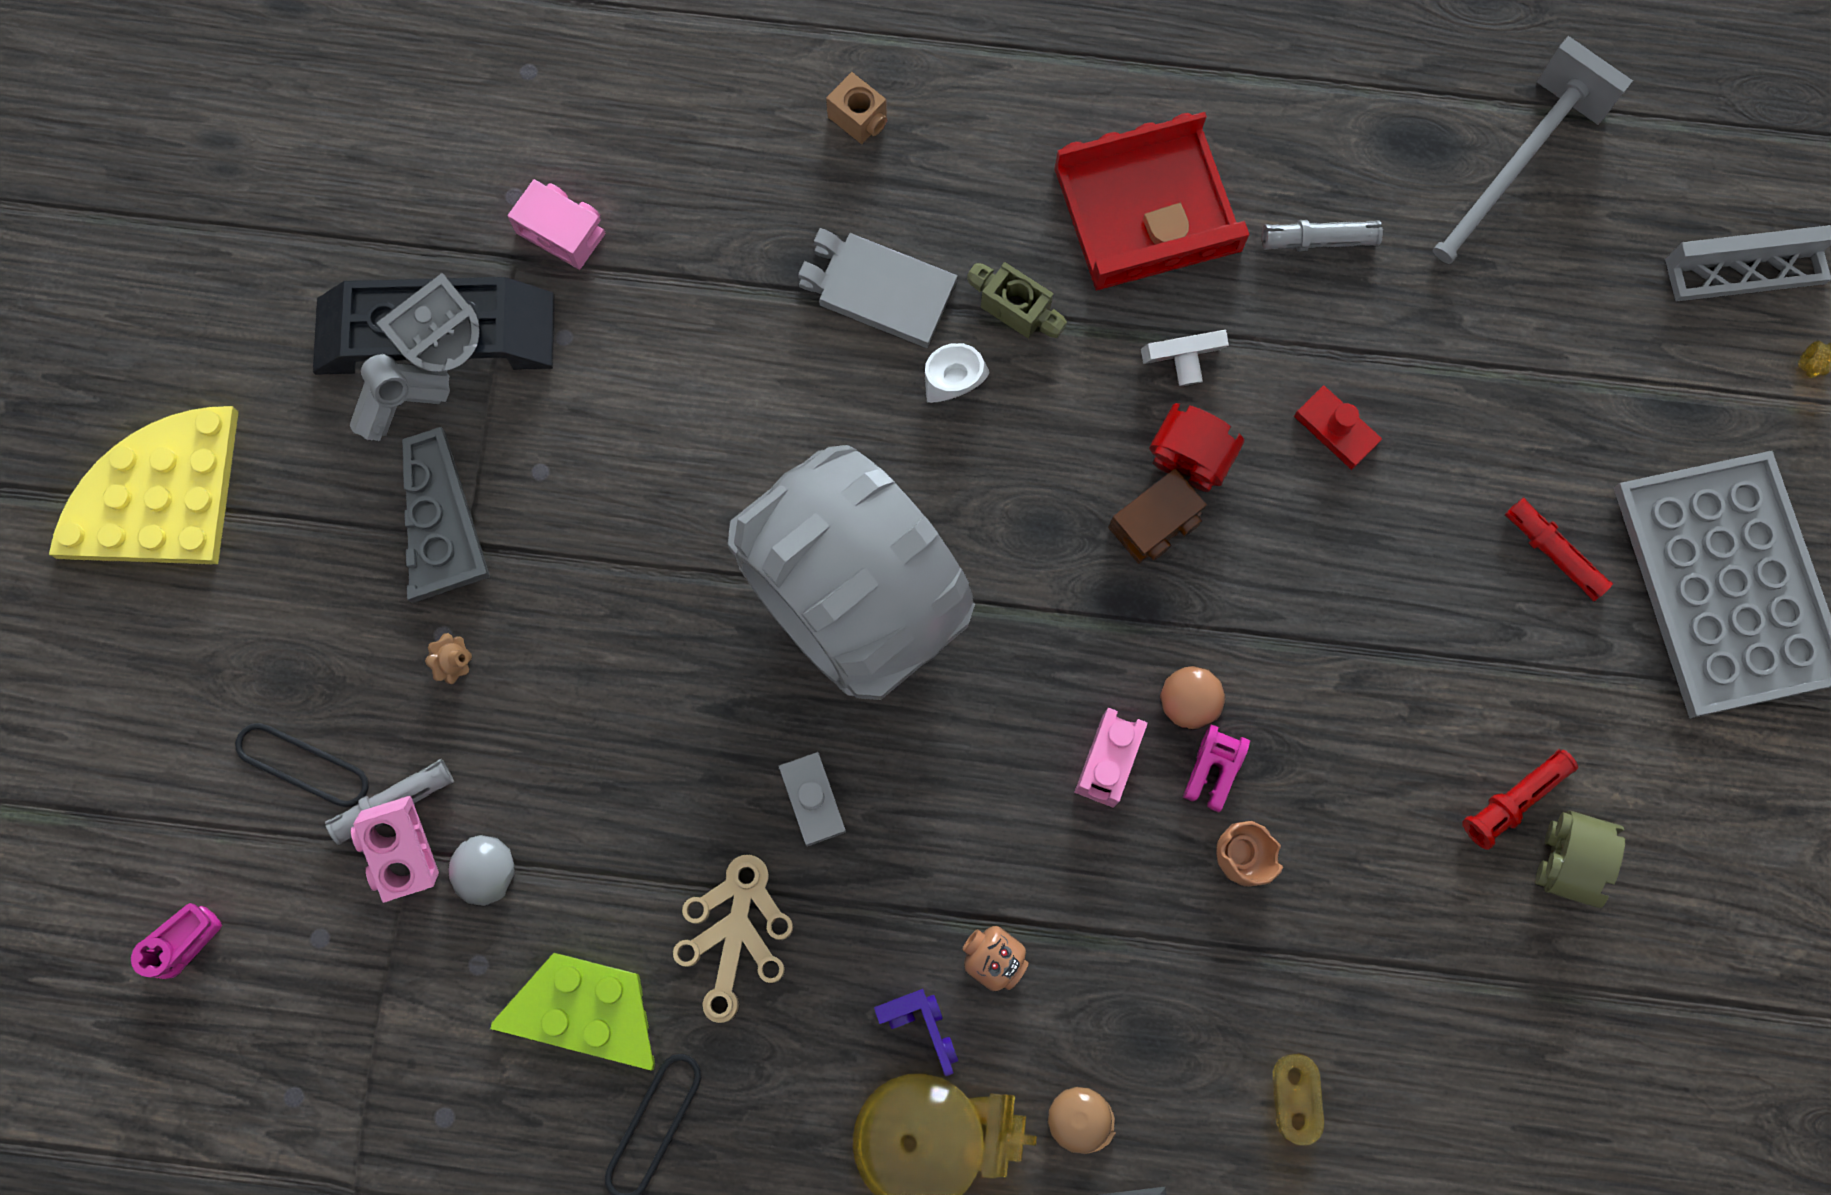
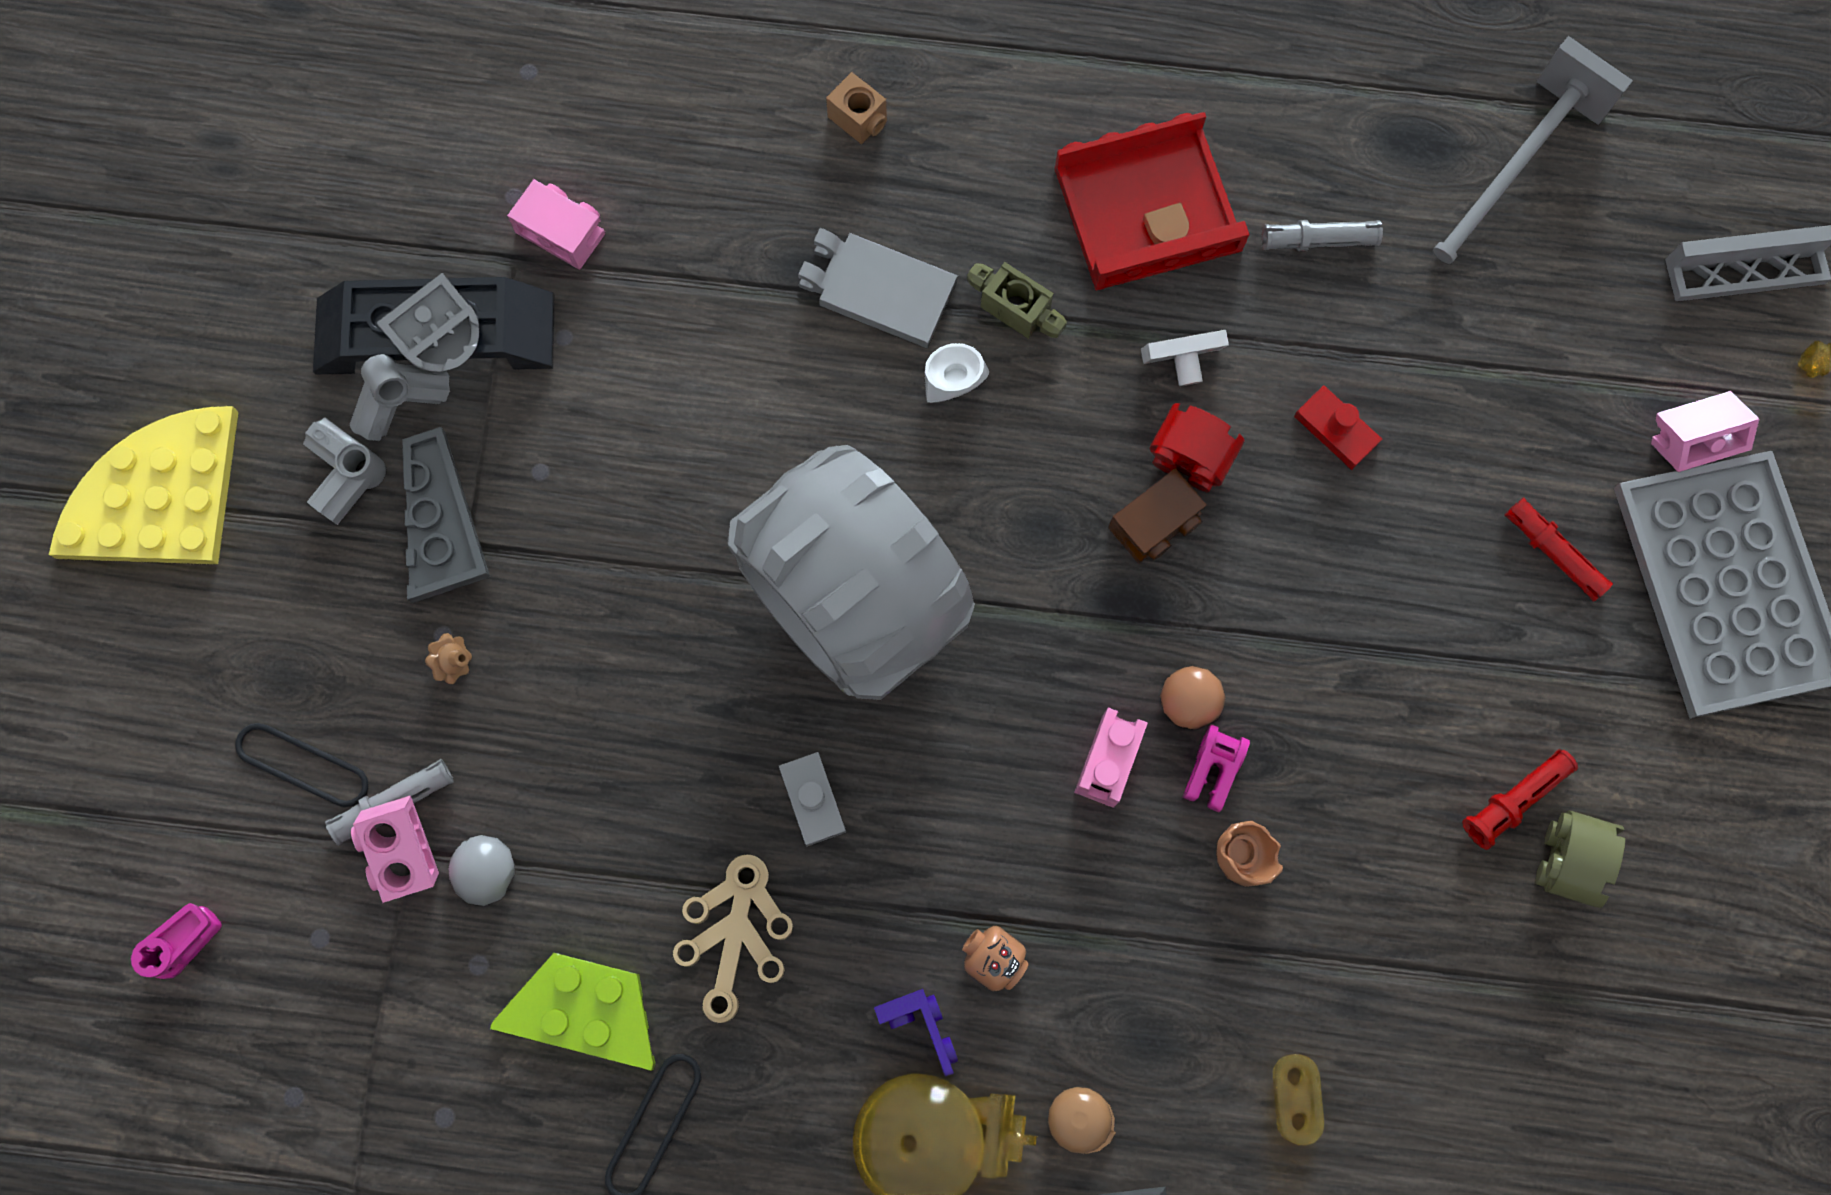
(343, 484): none -> light grey piece
(1705, 431): none -> bright pink brick

